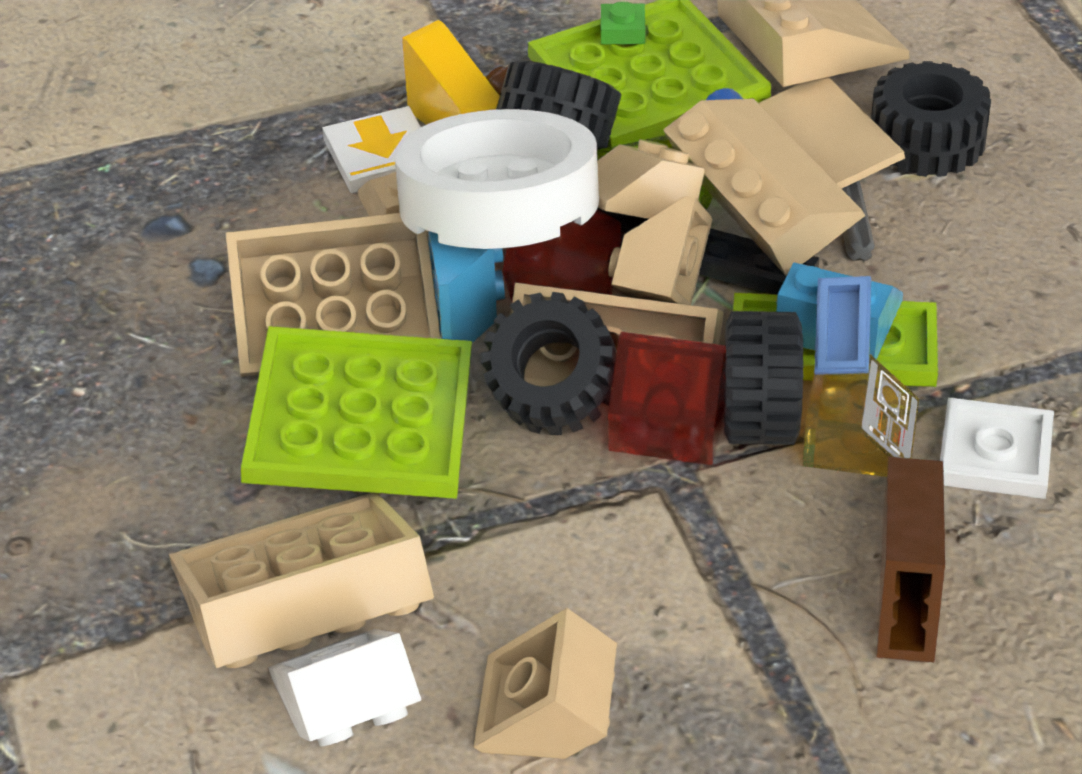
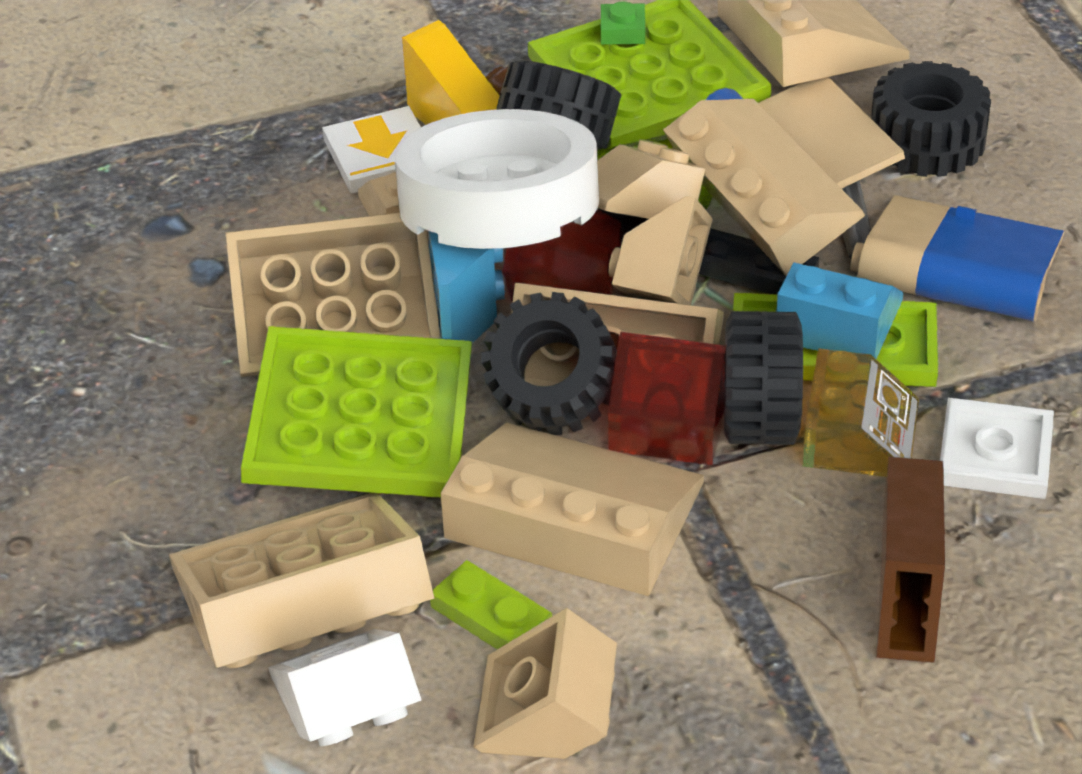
(486, 605): none -> lime plate
(569, 506): none -> tan slope
(843, 325): medium blue tile -> none
(959, 256): none -> blue door

